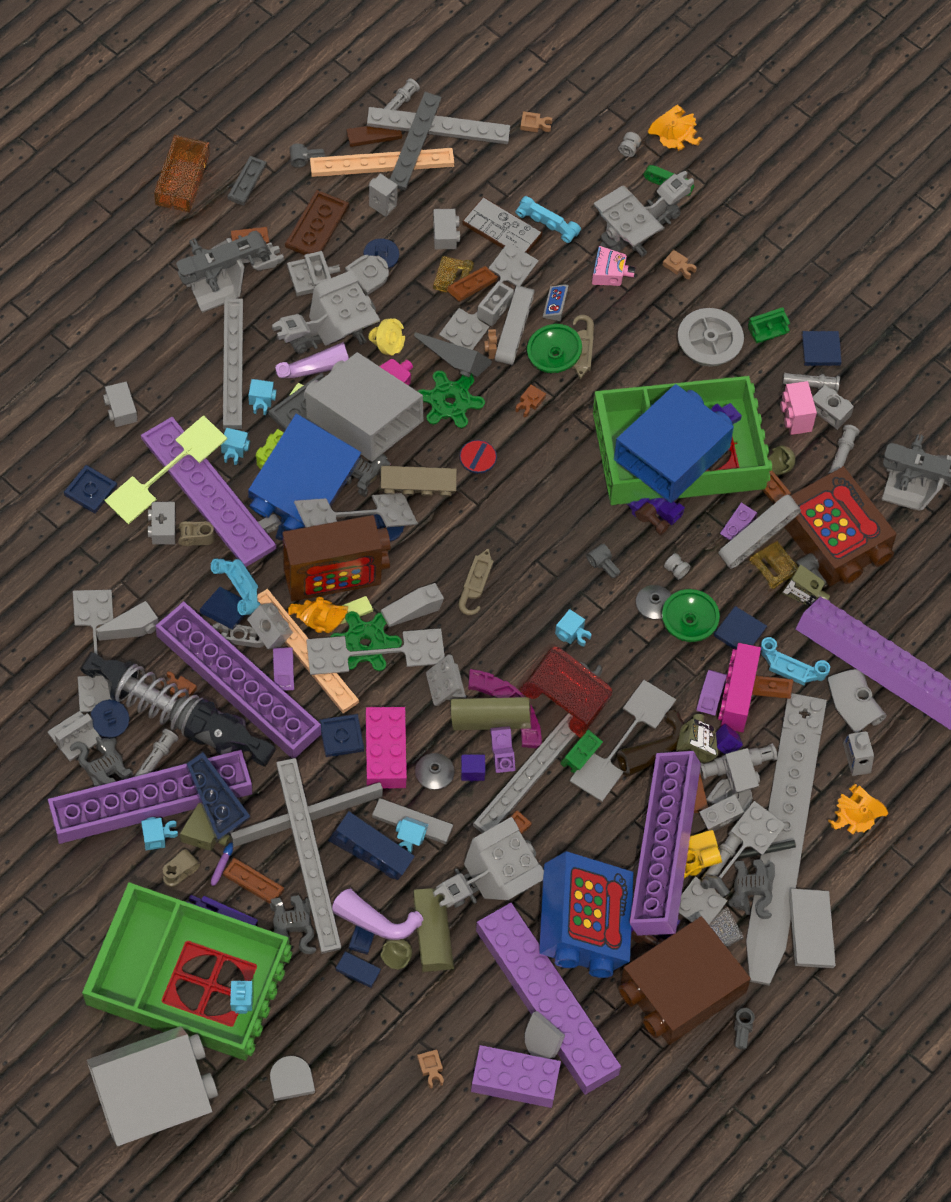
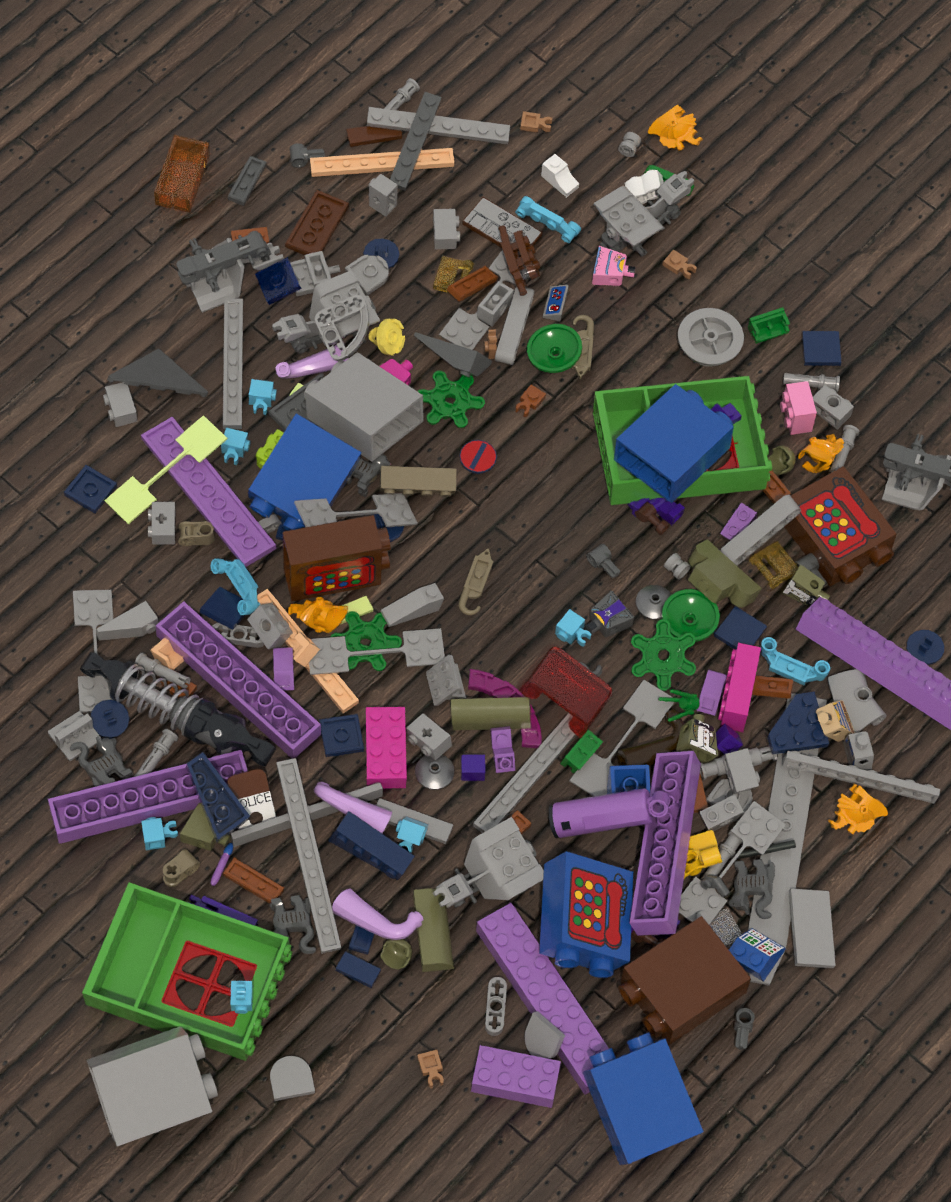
(155, 666): none -> light grey pin
(159, 373): none -> dark grey tile
(166, 655): none -> light nougat panel
(253, 793): none -> piece
(278, 281): none -> clear blue tile
(305, 651): none -> light nougat panel
(330, 326): none -> light grey beam
(369, 813): none -> lavender animal
(428, 737): none -> light grey brick
(489, 1019): none -> light grey beam
(524, 264): none -> reddish brown piece
(558, 175): none -> white arch
(606, 812): none -> medium lavender piece
(609, 616): none -> dark grey torso
(628, 778): none -> blue slope
(641, 1099): none -> blue brick
(645, 186): none -> white brick
(653, 646): none -> green plate
(688, 702): none -> green plant
(719, 577): none -> olive brick
(756, 953): none -> blue slope
(798, 727): none -> dark blue plate
(821, 452): none -> light orange helmet
(833, 719): none -> tan torso
(861, 777): none -> light grey plate
(925, 646): none -> dark blue piece

